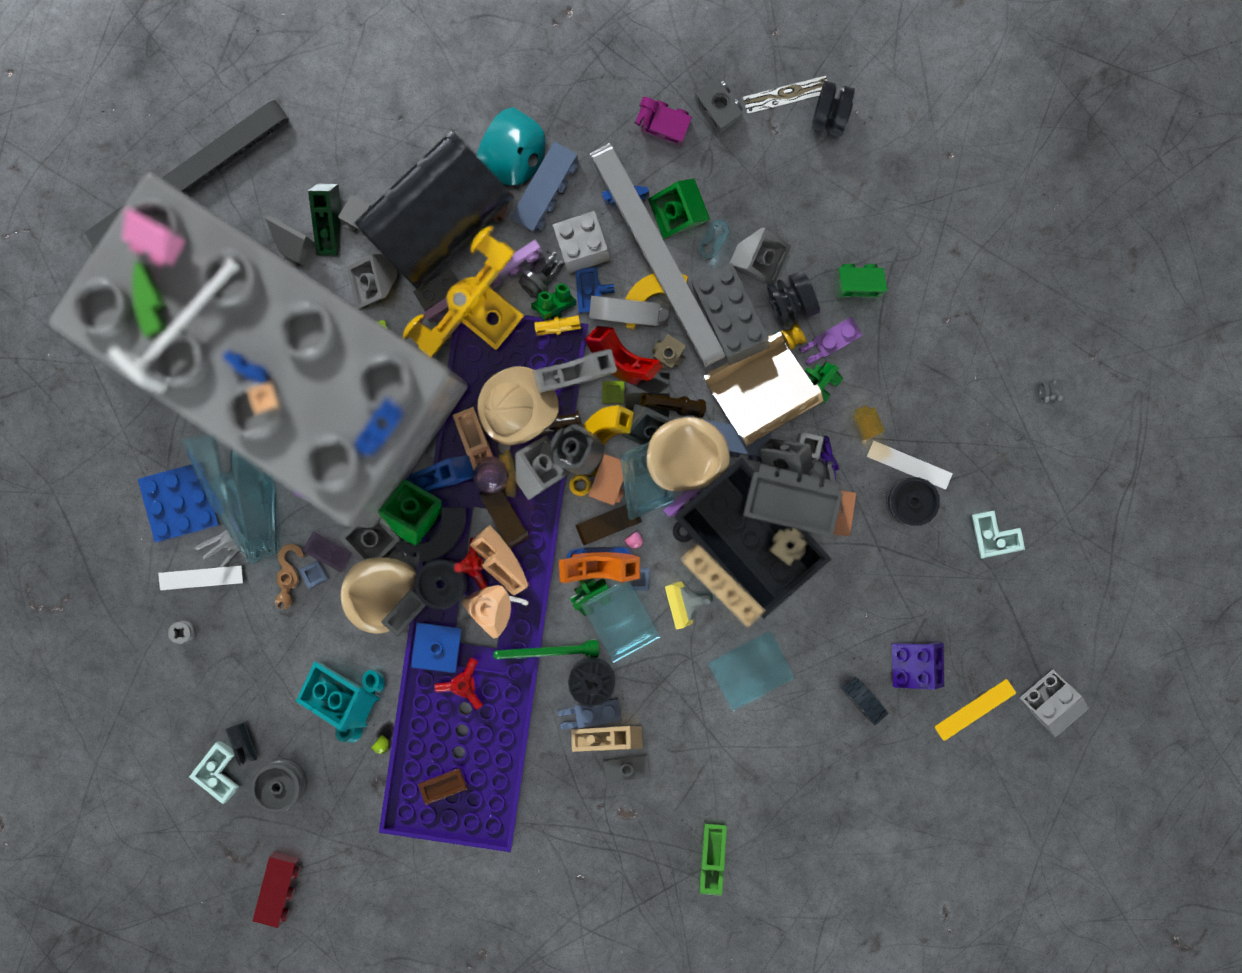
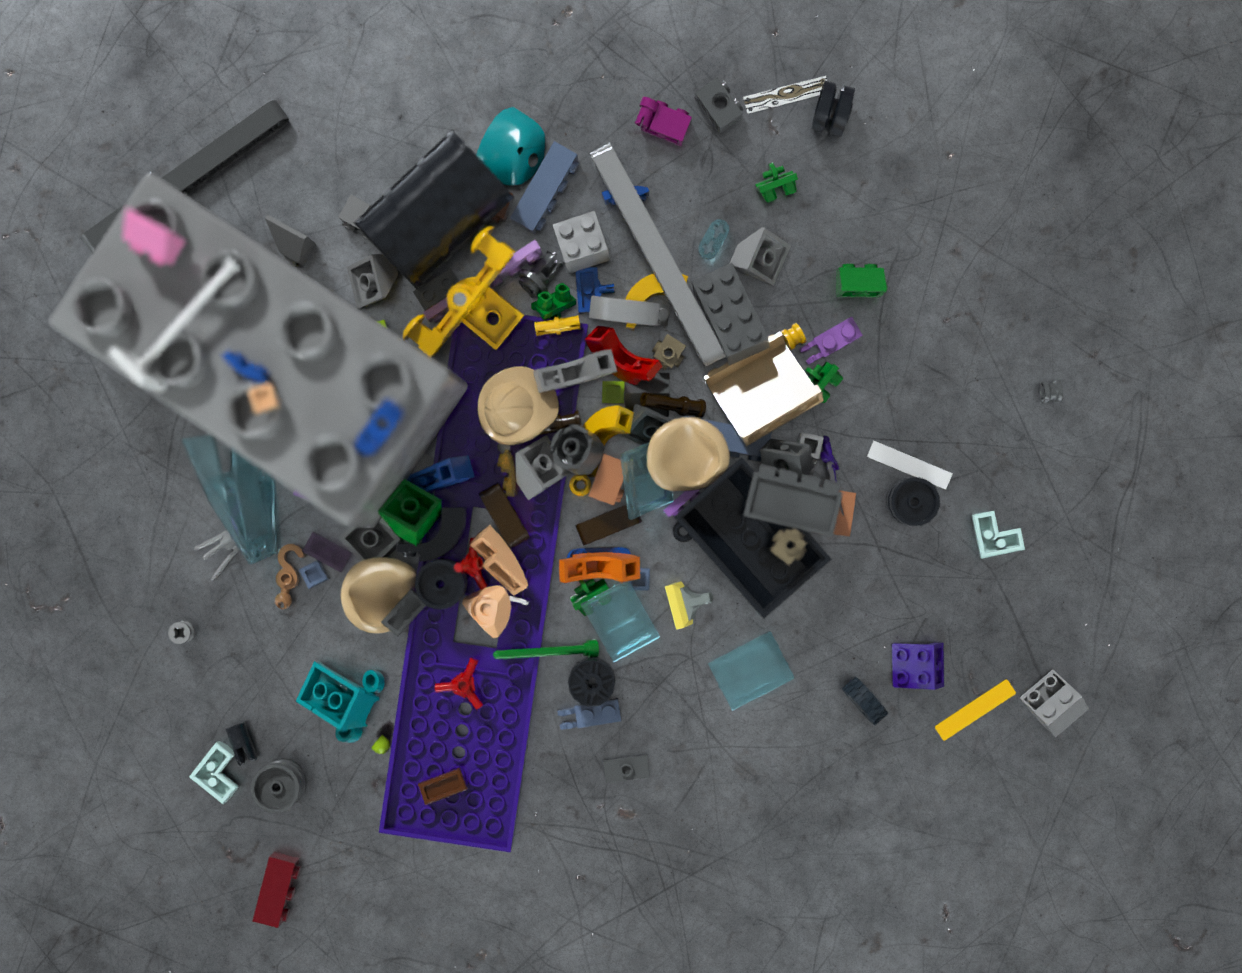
(148, 302): bright green slope -> none
(176, 503): blue plate -> none
(200, 577): white sticker -> none
(325, 209): dark green slope -> none
(436, 647): blue plate -> none
(472, 436): light nougat slope -> none
(490, 475): hair -> none
(607, 738): tan slope -> none
(634, 540): bright pink hinge -> none
(678, 208): green slope -> none
(713, 859): bright green slope -> none
(722, 585): tan panel -> none
(786, 180): none -> green hips
(789, 300): black wheel -> none
(867, 422): clear yellow brick -> none

